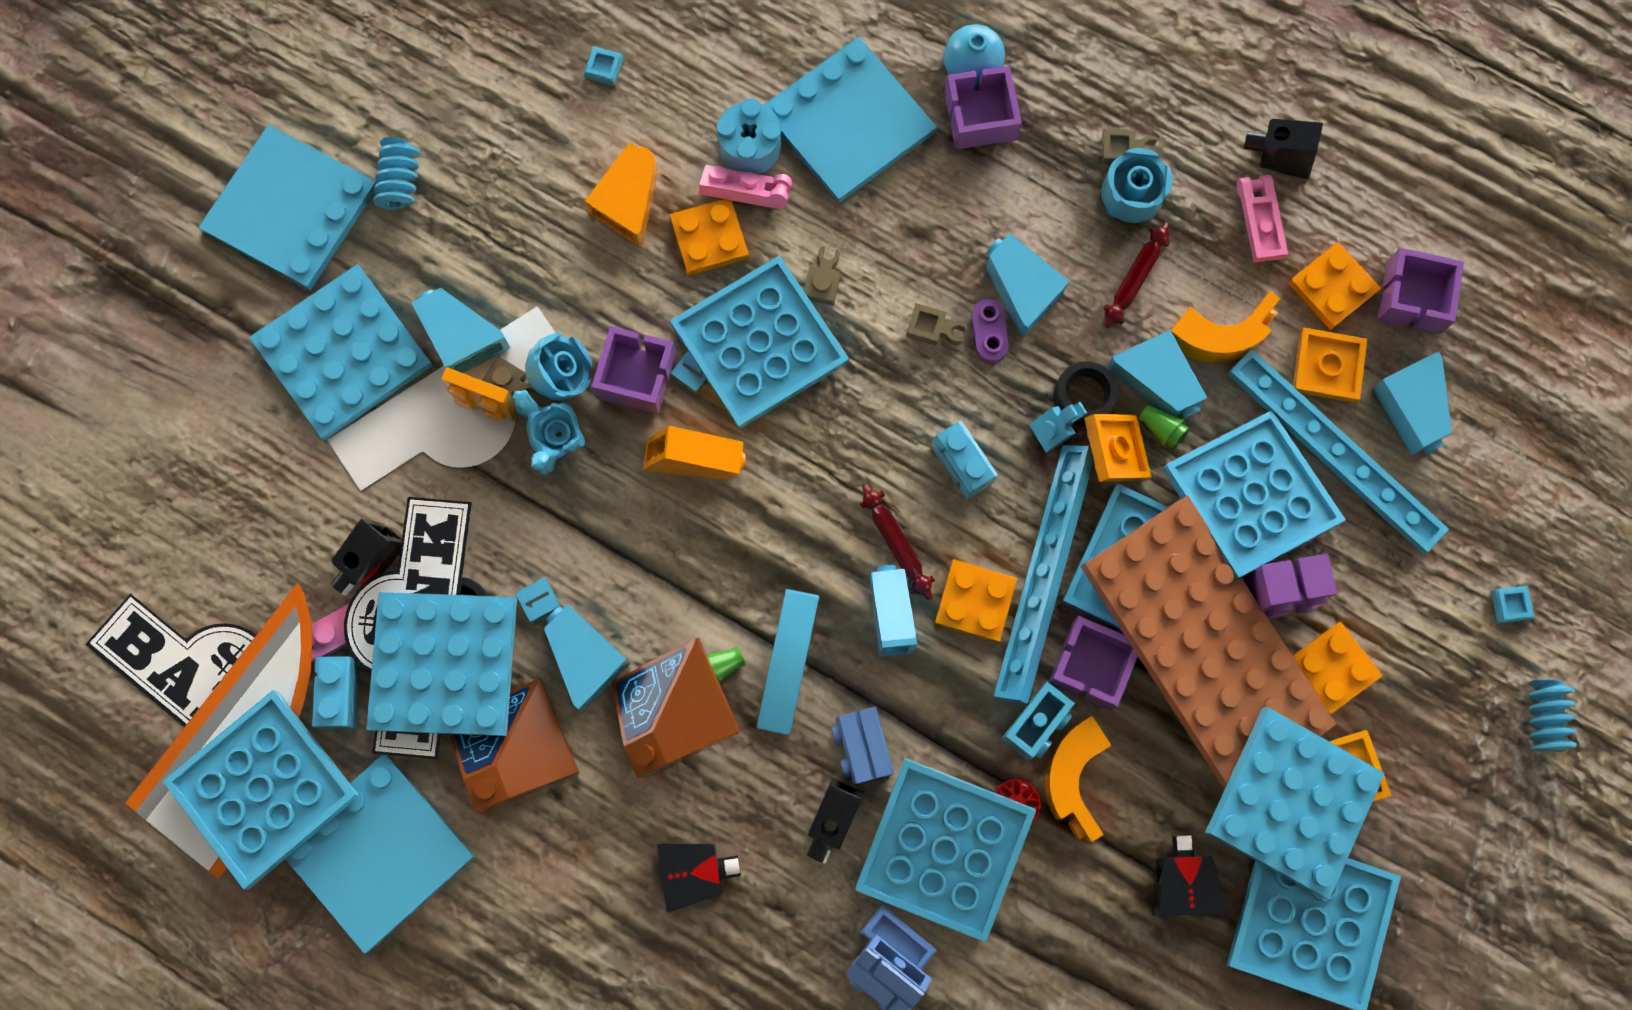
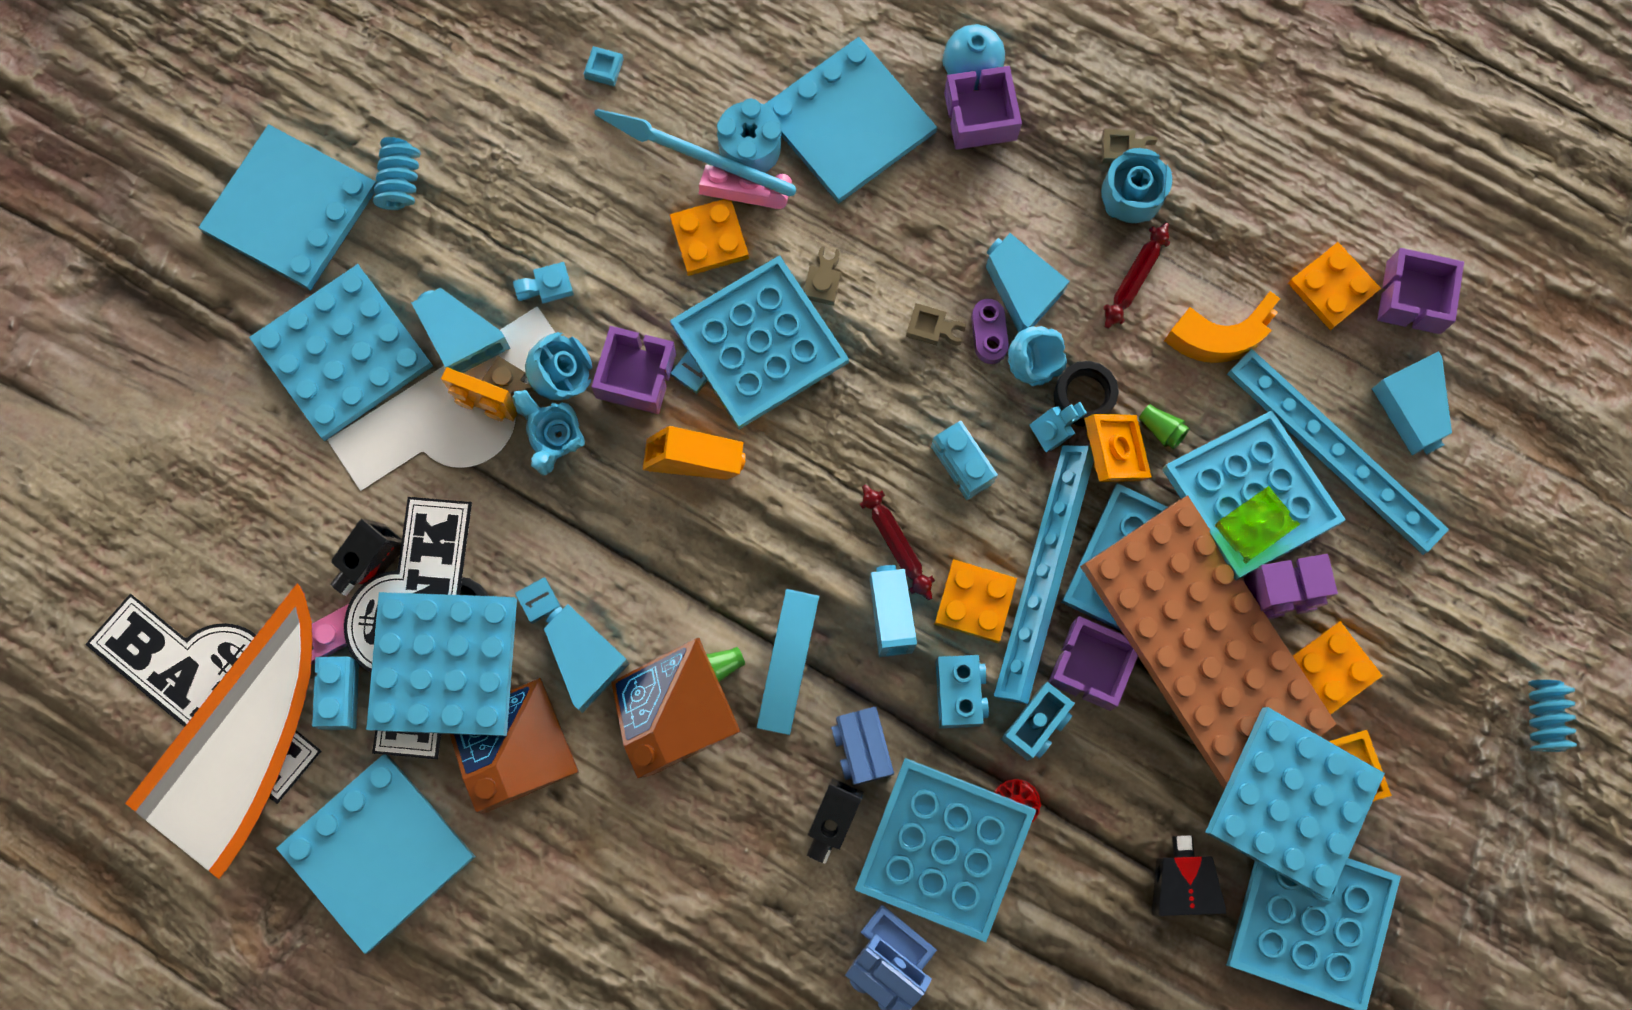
(260, 789): medium azure plate -> none
(549, 282): none -> medium azure plate
(626, 193): light orange slope -> none
(643, 131): none -> medium azure piece
(693, 873): black torso -> none
(960, 691): none -> medium azure brick
(1037, 355): none -> medium azure hair
(1063, 776): light orange arch -> none
(1160, 375): medium azure slope -> none
(1257, 524): none -> clear neon green plate
(1262, 218): bright pink plate -> none
(1287, 146): black torso -> none
(1330, 365): light orange plate -> none
(1512, 604): medium azure tile -> none

